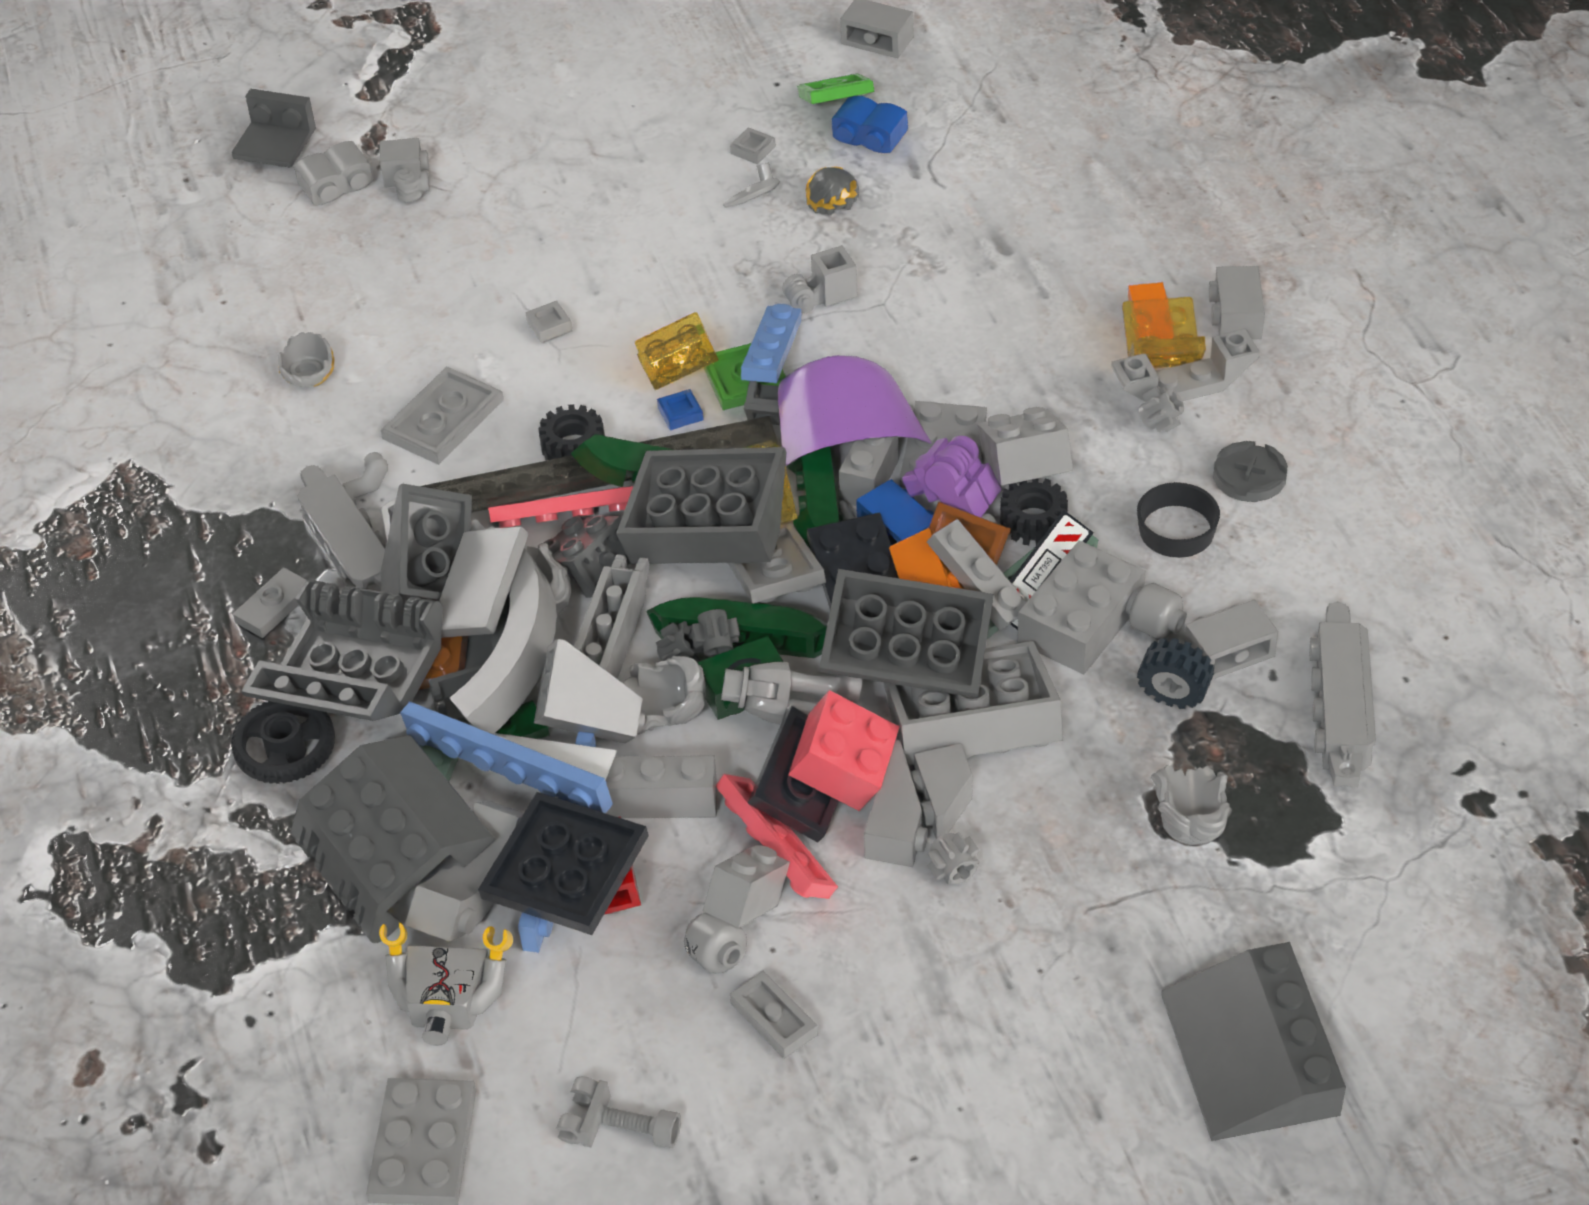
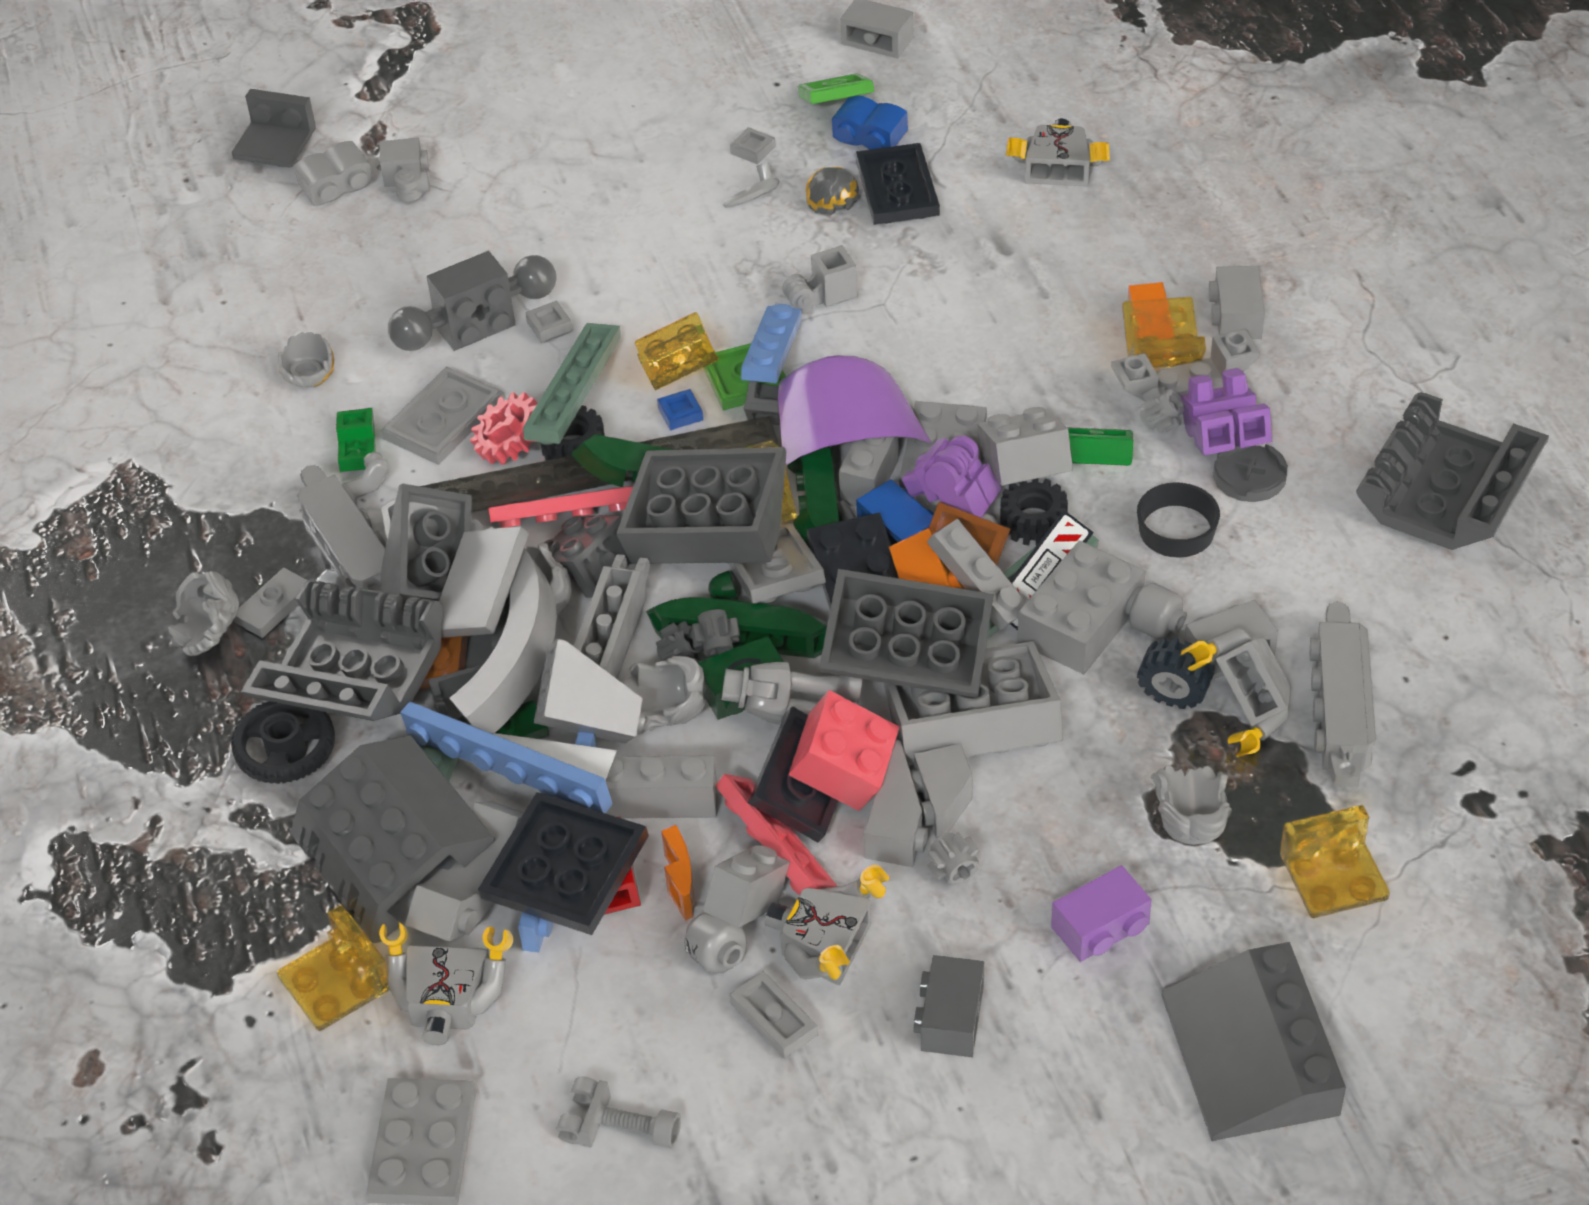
(207, 609): none -> light grey hair
(337, 974): none -> clear yellow bracket
(355, 438): none -> green slope
(471, 301): none -> dark grey brick
(501, 429): none -> coral gear
(571, 383): none -> sand green plate
(679, 871): none -> orange slope
(722, 587): none -> dark green hinge
(827, 925): none -> light grey torso
(897, 183): none -> black plate
(951, 1006): none -> dark grey brick
(1058, 154): none -> light grey torso
(1101, 446): none -> green slope
(1101, 913): none -> medium lavender brick
(1225, 414): none -> medium lavender hips
(1254, 680): none -> light grey torso
(1332, 862): none -> clear yellow bracket
(1447, 479): none -> dark grey slope

